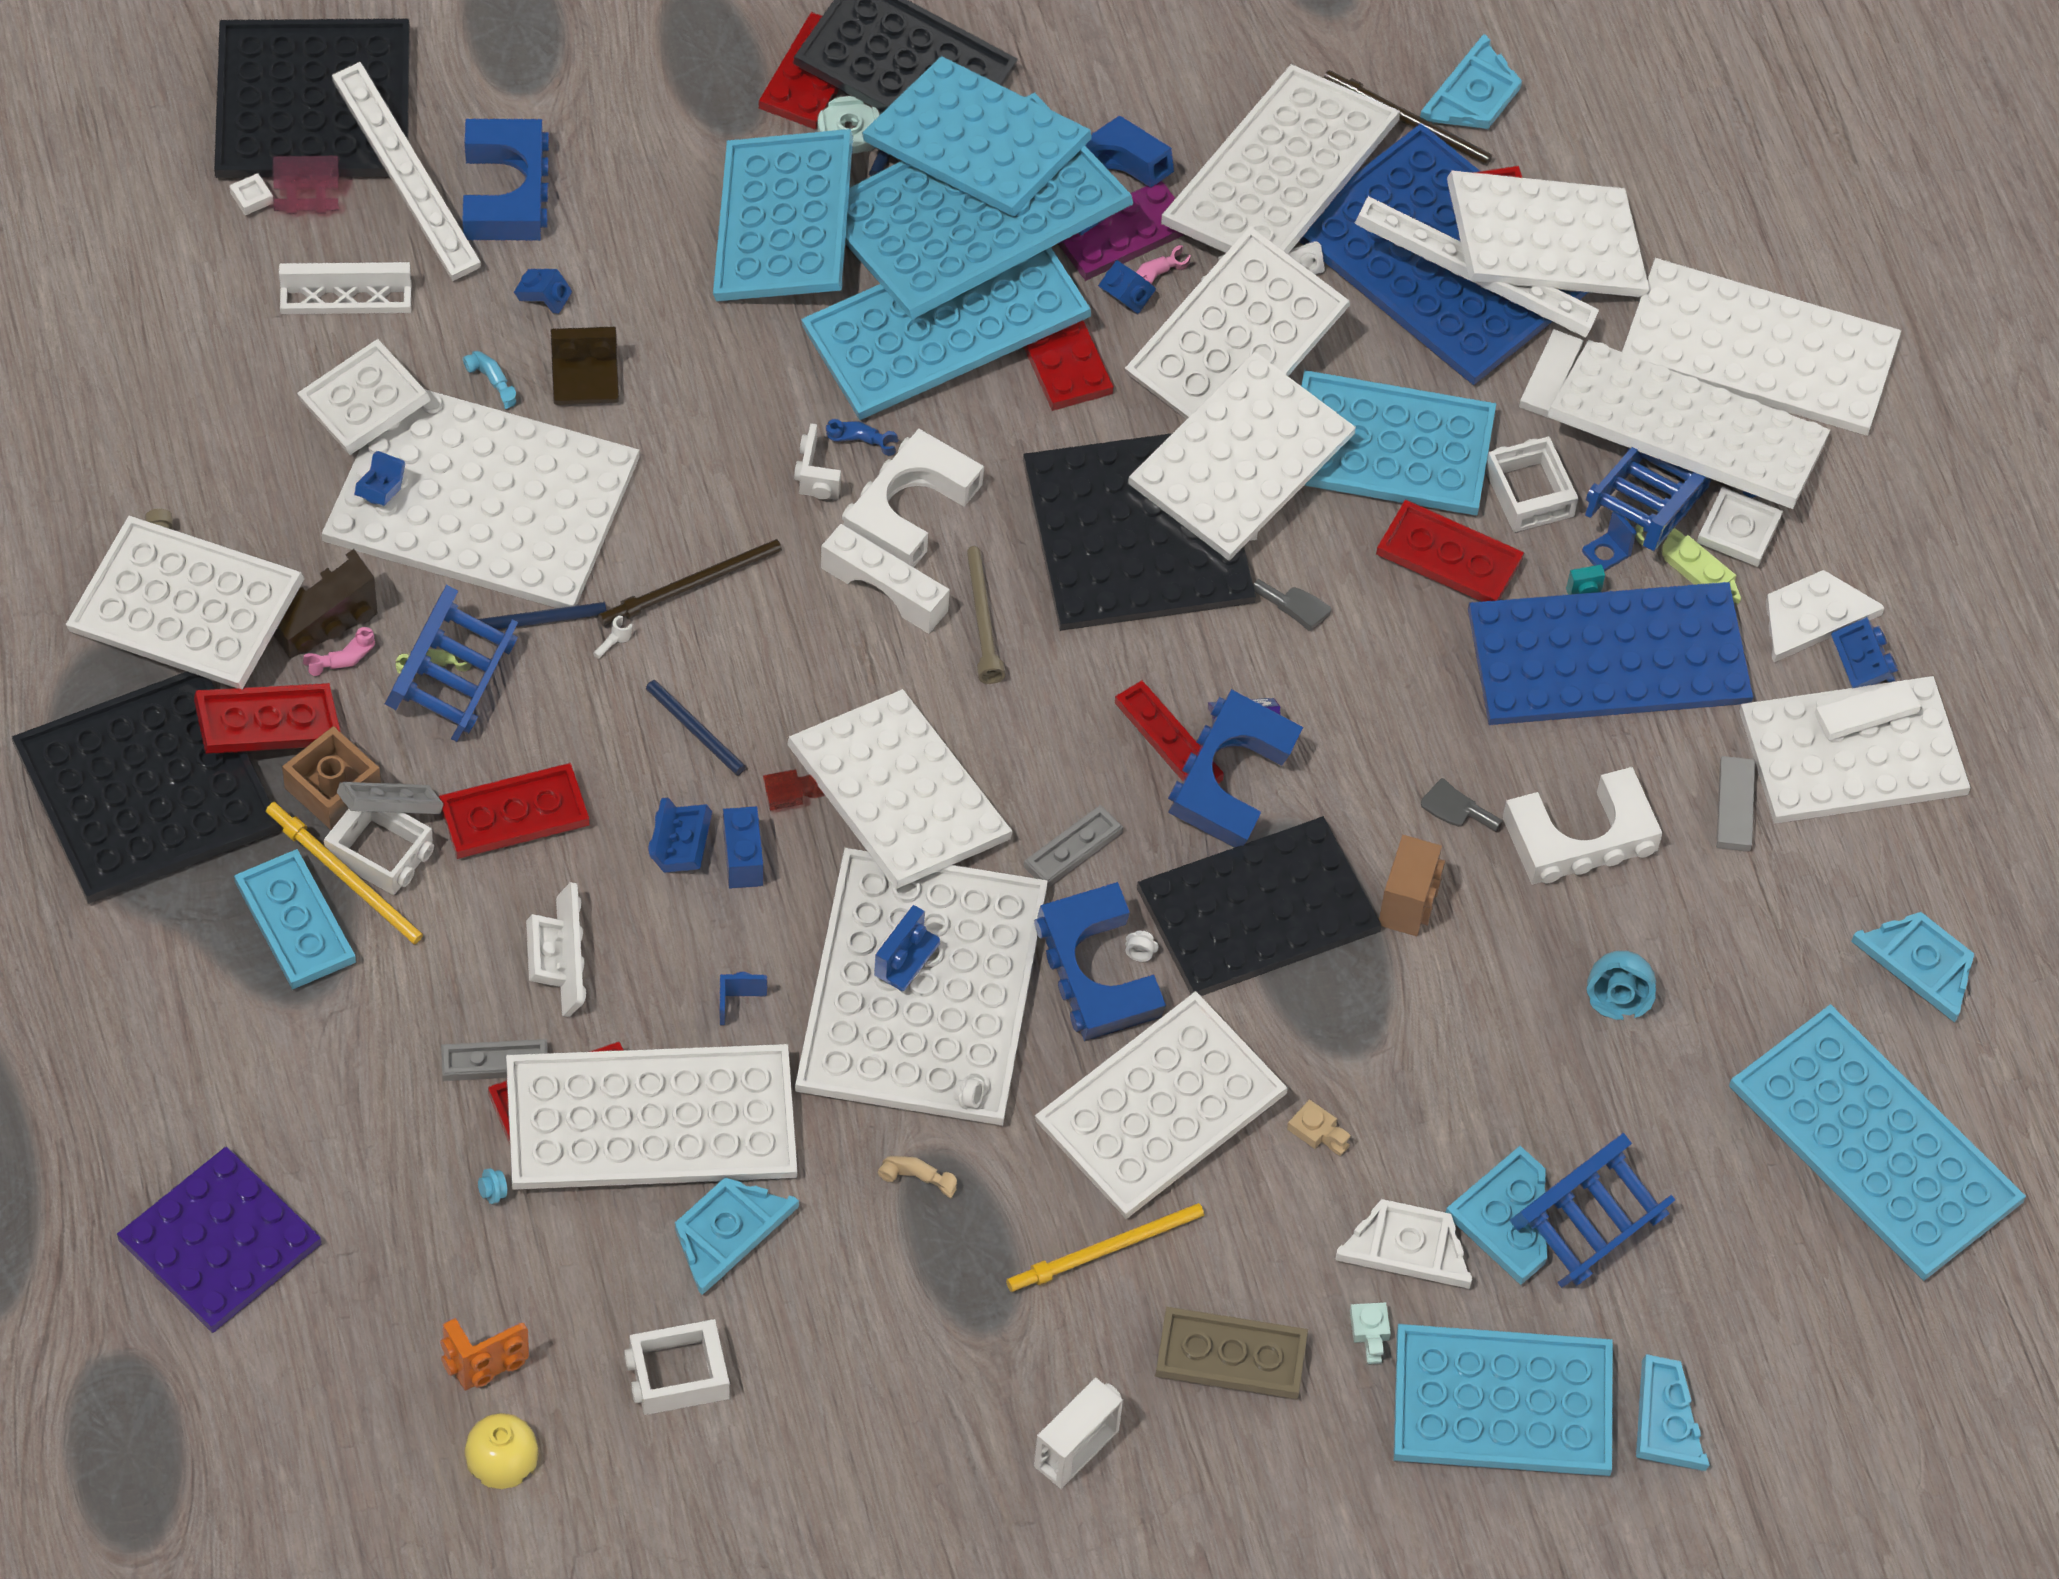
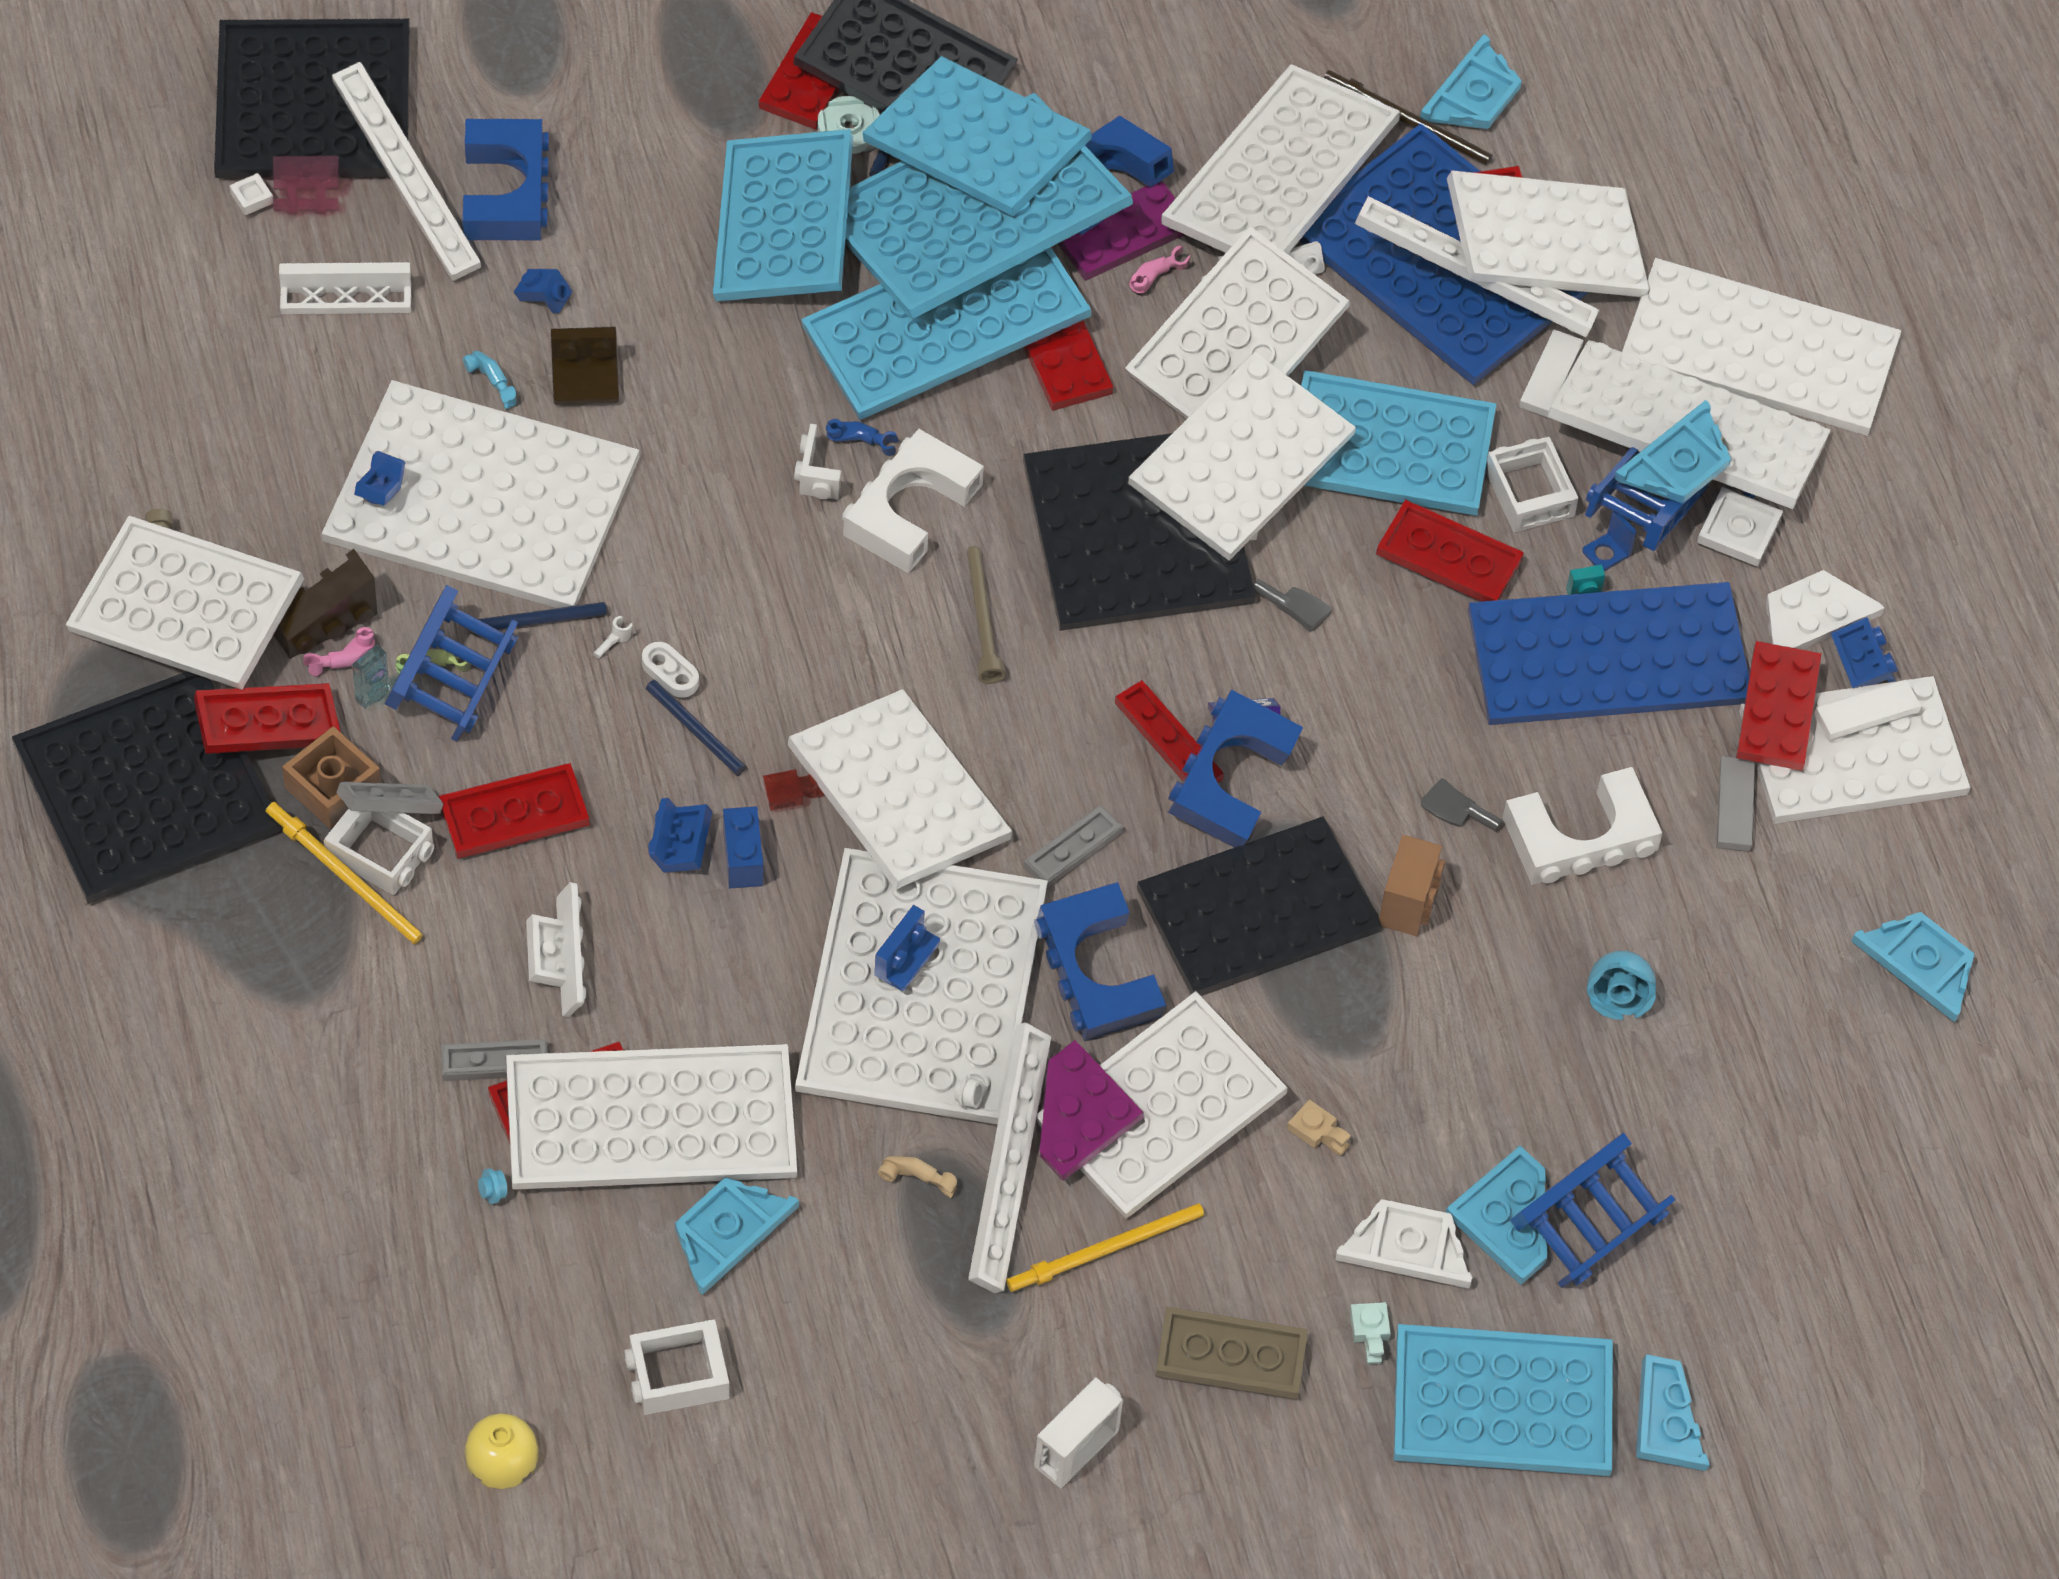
(219, 1239): dark purple plate -> none
(295, 919): medium azure plate -> none
(363, 396): white plate -> none
(371, 677): none -> clear light blue plate
(482, 1362): orange bracket -> none
(632, 606): dark brown bar -> none
(673, 670): none -> white plate
(740, 985): blue bracket -> none
(914, 593): white arch -> none
(1009, 1158): none -> white plate
(1081, 1111): none -> magenta plate
(1127, 286): blue bracket -> none
(1140, 946): white plate -> none
(1680, 458): none -> medium azure wing
(1693, 561): yellowish green plate -> none
(1778, 705): none -> red plate
(1877, 1142): medium azure plate -> none

